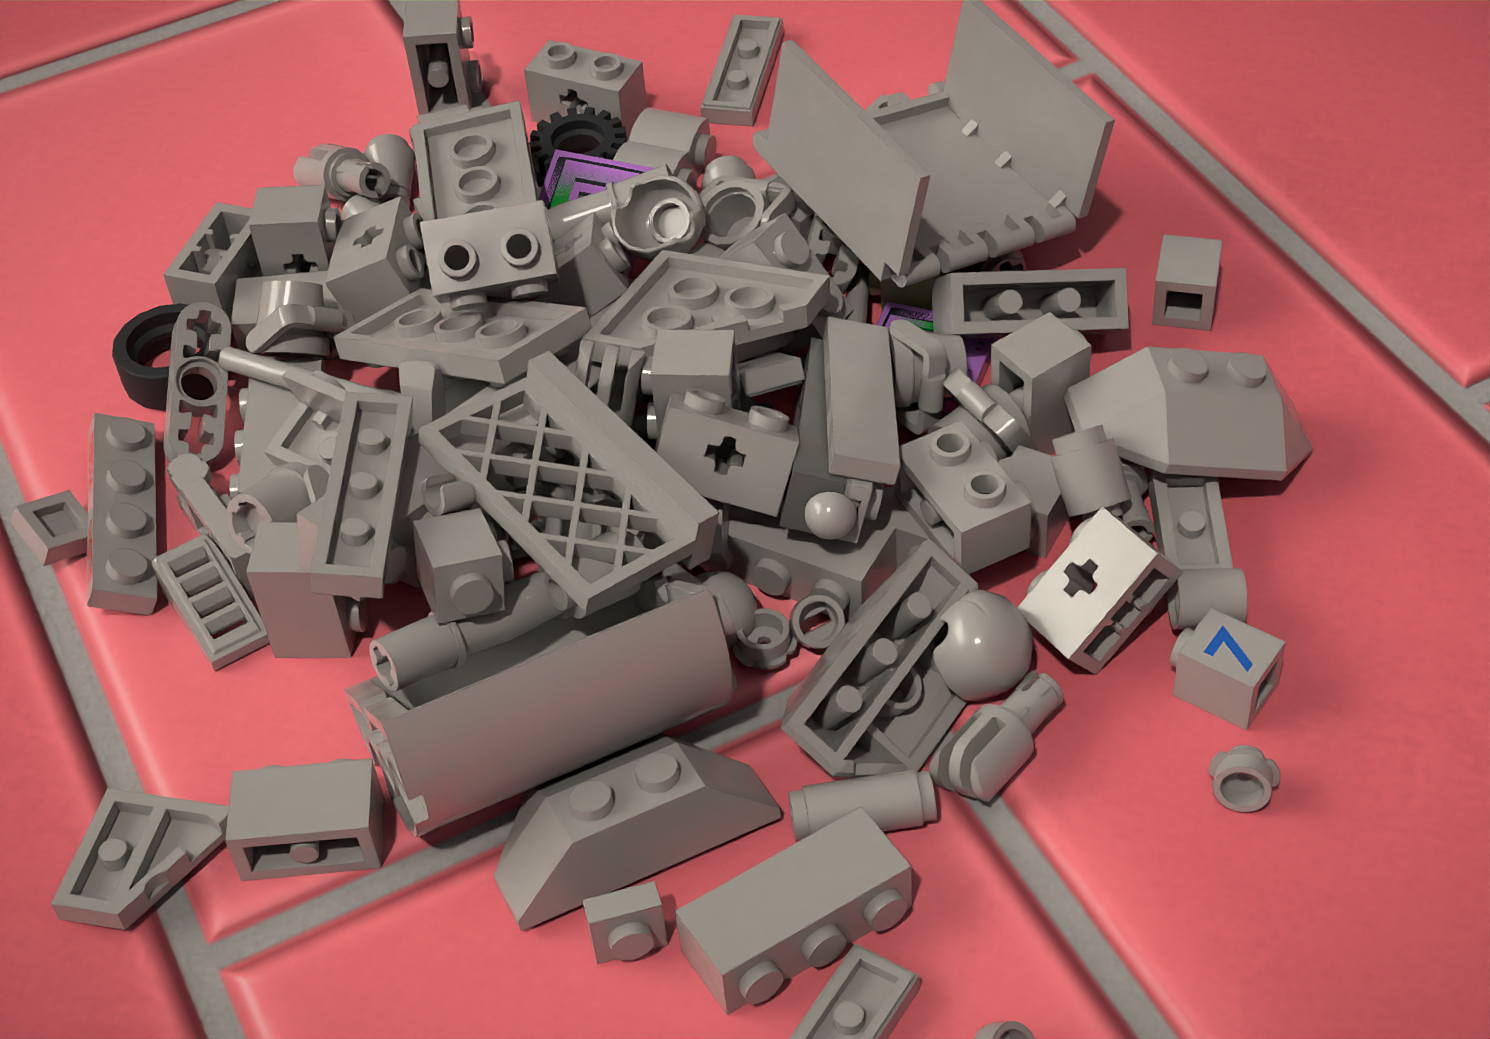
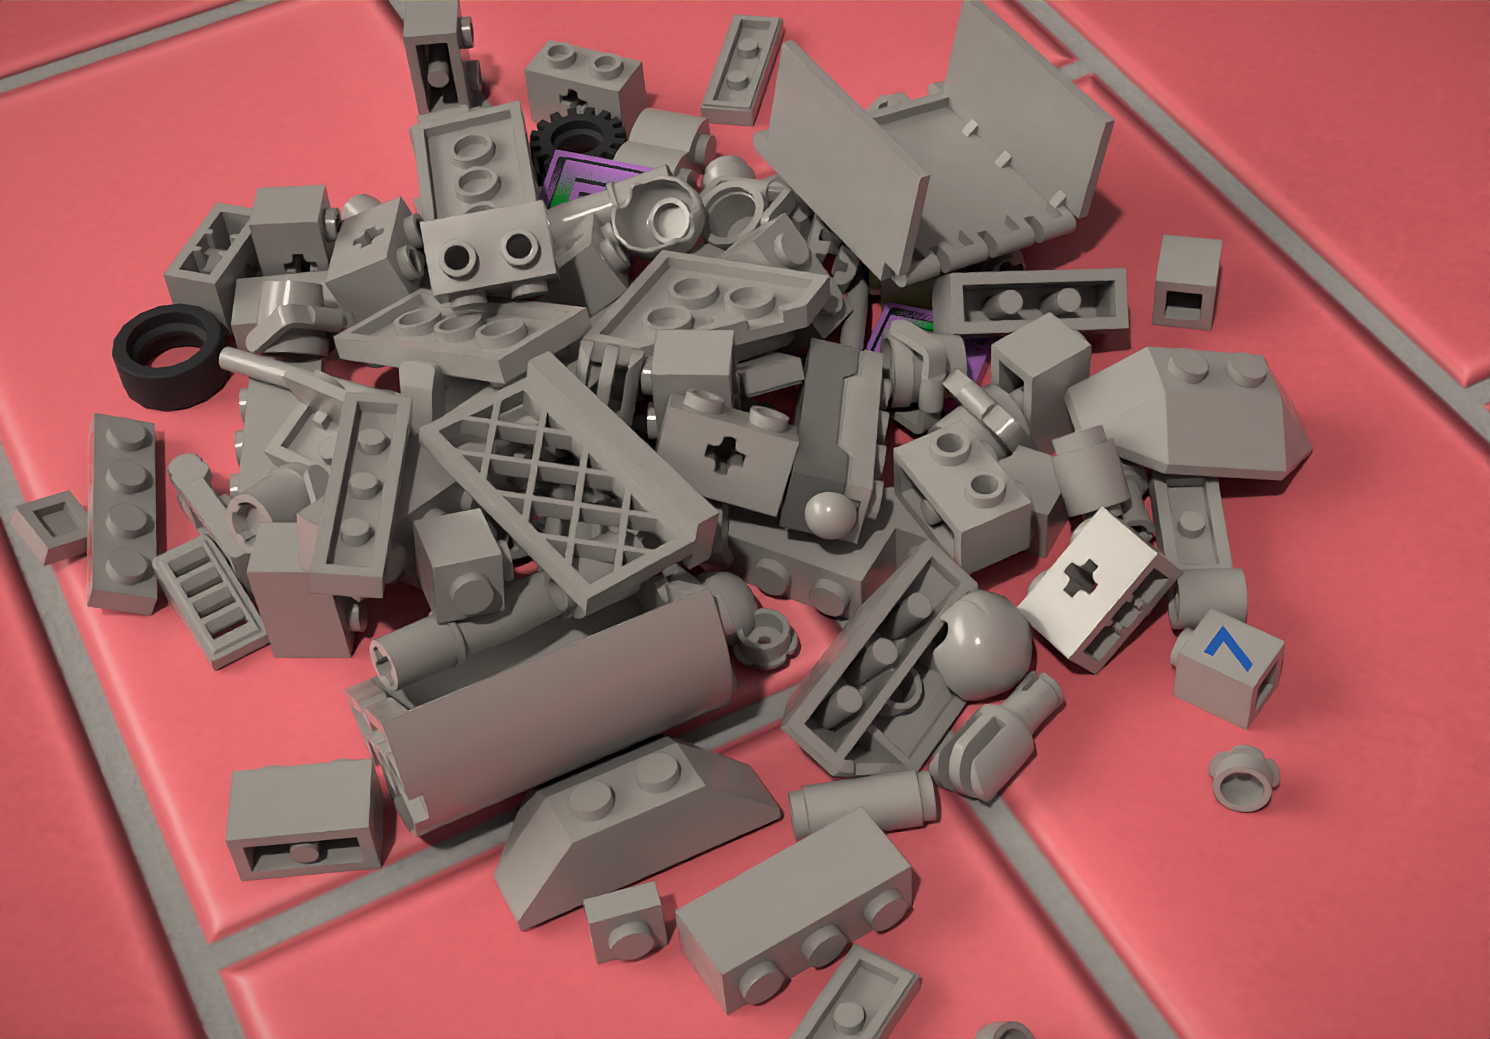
(135, 855): light grey wing -> none
(183, 363): light grey beam -> none
(343, 172): light grey arm -> none
(400, 162): light grey cone -> none
(446, 495): light grey hand -> none
(824, 634): light grey hinge -> none
(860, 402): light grey tile -> none

